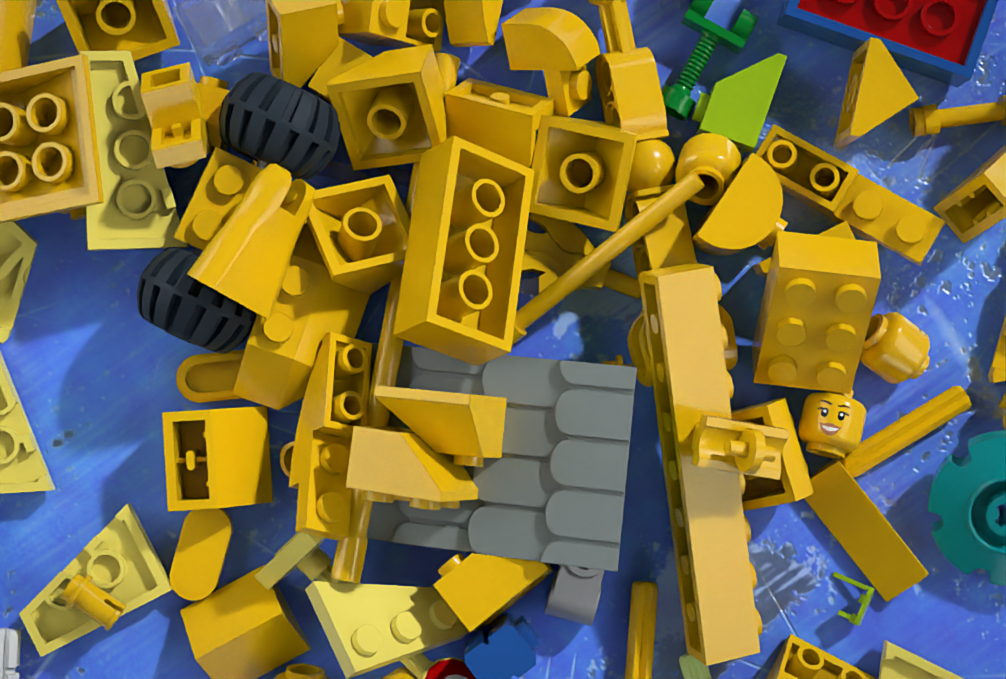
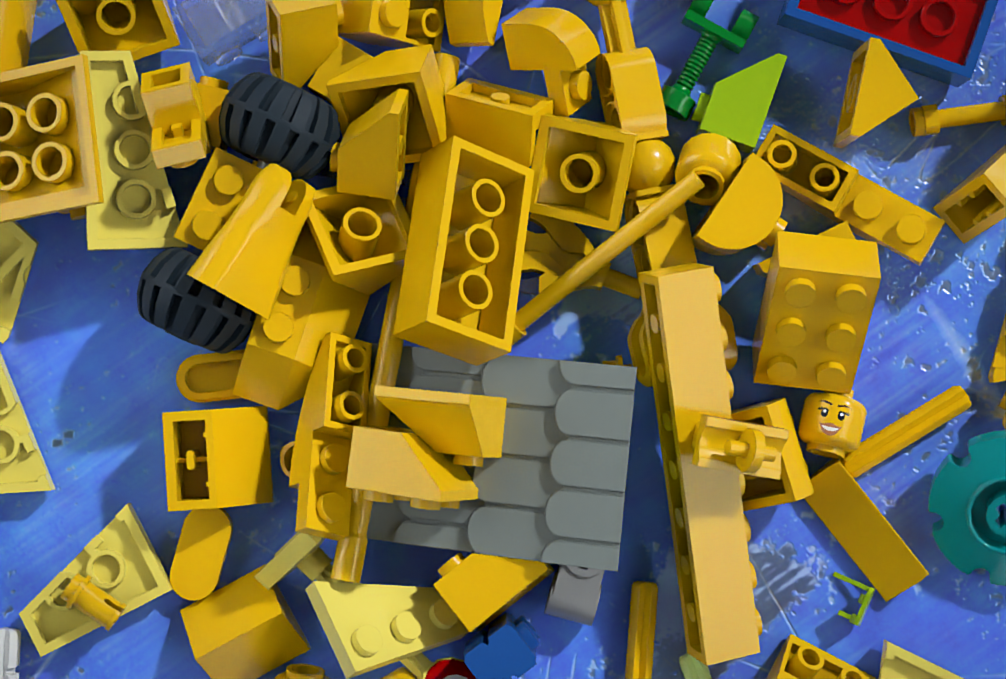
(373, 150): none -> yellow slope
(895, 348): yellow head -> none

